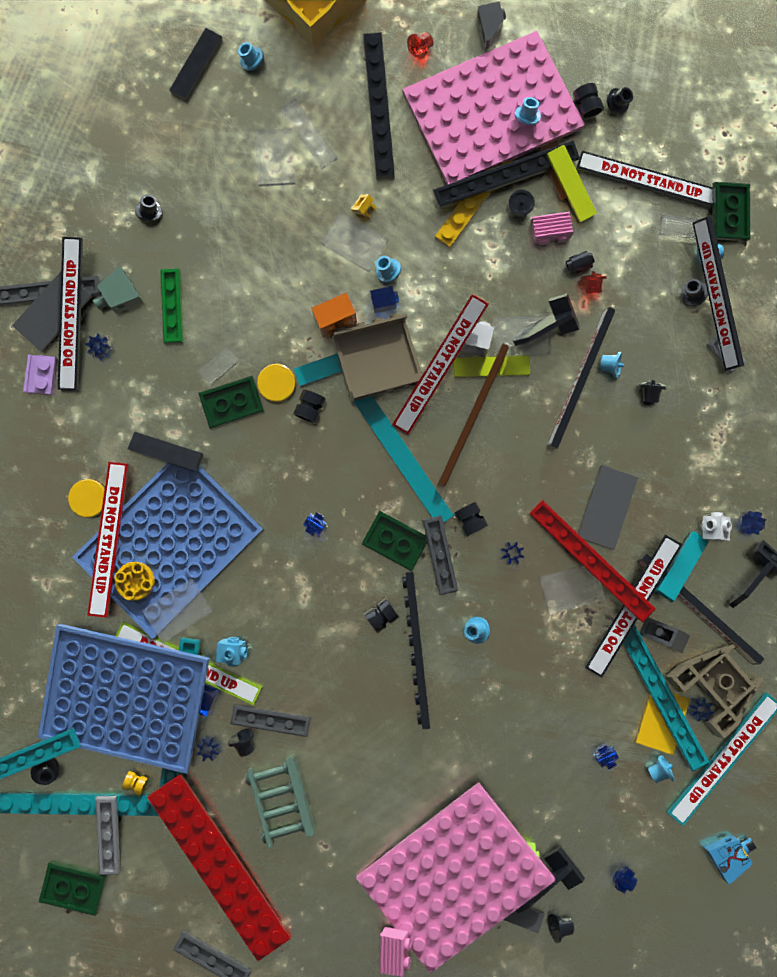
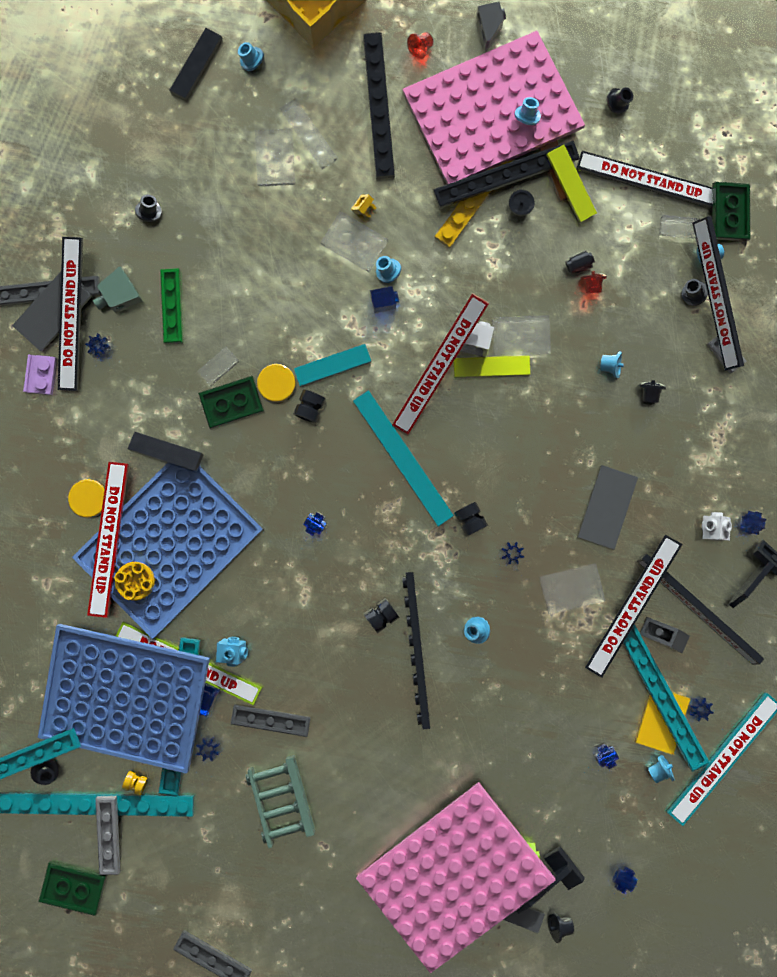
(177, 610): clear tile -> none
(219, 867): red plate -> none
(242, 742): black piece -> none
(334, 314): orange brick -> none
(377, 357): dark tan panel -> none
(394, 952): bright pink brick -> none
(395, 540): dark green tile -> none
(440, 555): dark grey tile -> none
(473, 415): reddish brown tile -> none
(551, 228): bright pink brick -> none
(562, 317): black piece -> none
(581, 378): black tile -> none
(588, 100): black wheel -> none
(592, 561): red tile -> none
(682, 566): teal tile -> none
(723, 684): dark tan wedge -> none
(730, 857): dark azure torso -> none

